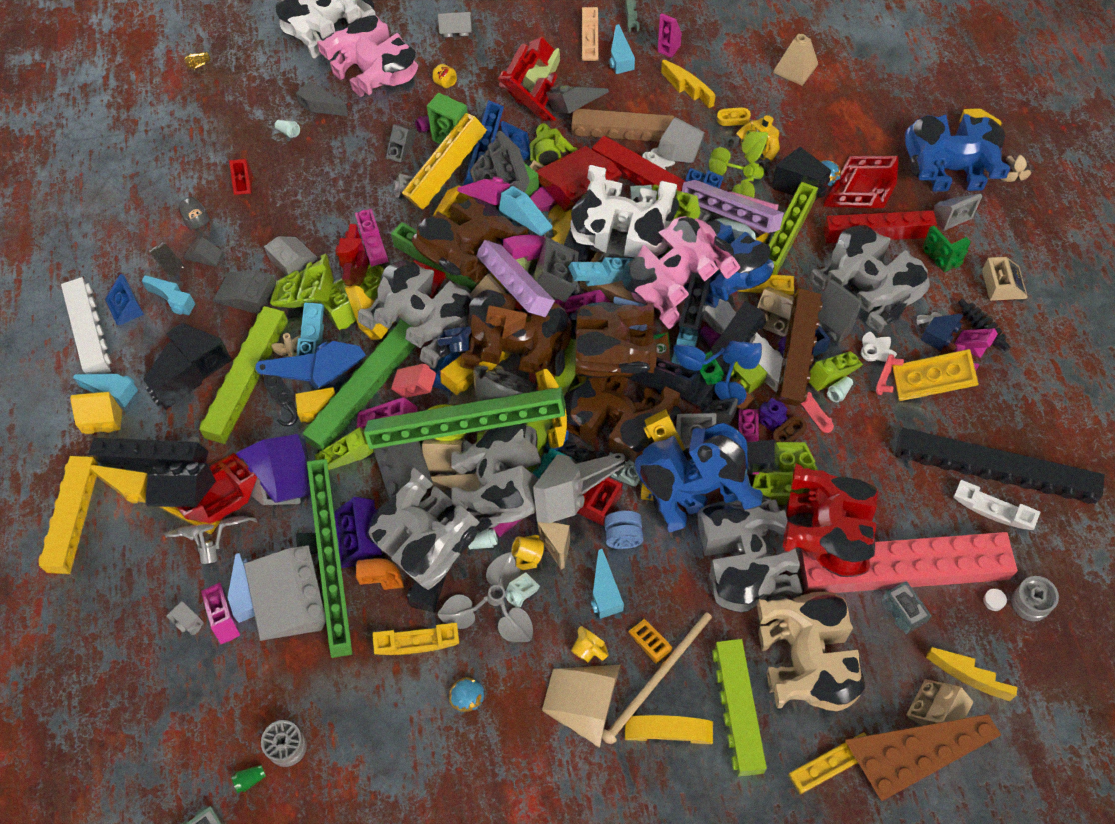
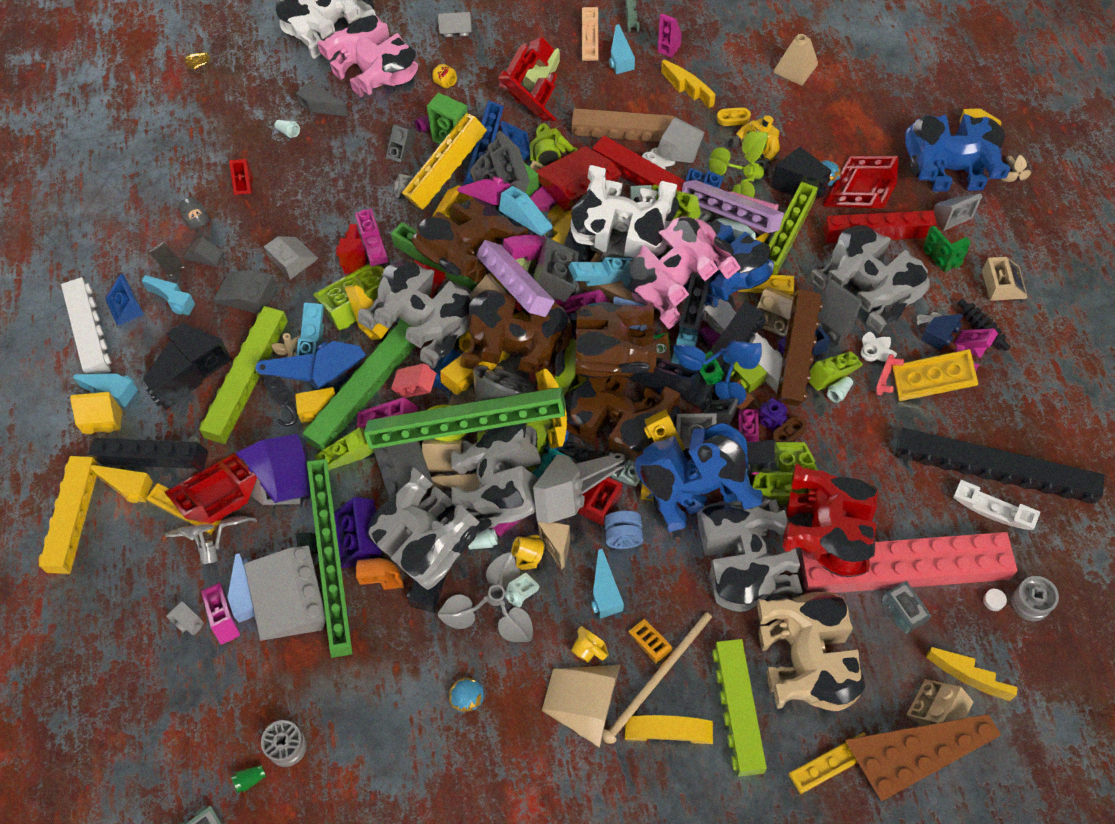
(178, 484): black slope -> none
(306, 286): lime wedge -> none
(356, 274): dark red tile -> none
(415, 641): yellow slope -> none
(456, 339): dark blue piece -> none
(511, 320): dark orange slope -> none
(569, 98): dark grey slope -> none
(817, 415): coral piece -> none

